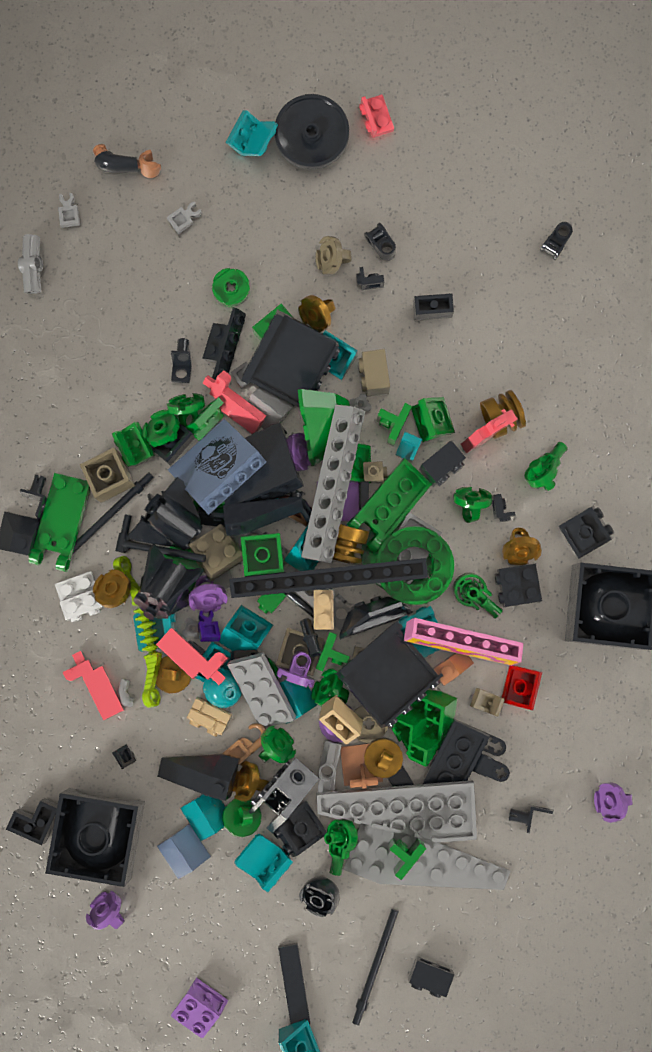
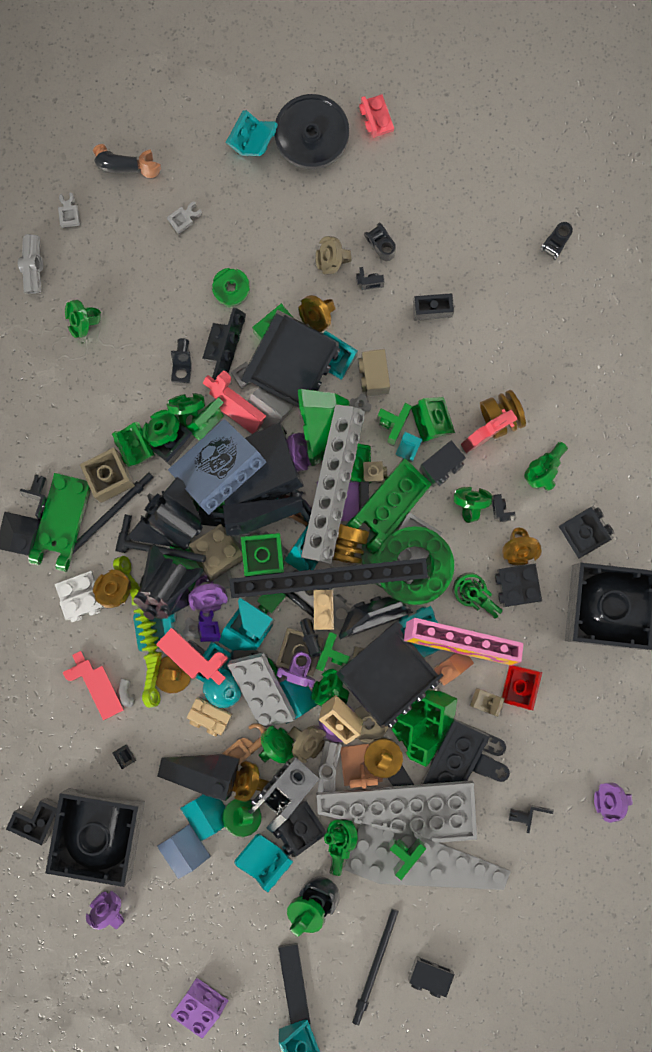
(81, 318): none -> green tile
(254, 620): none -> teal slope
(305, 916): none -> green tile
(308, 742): none -> dark tan tile

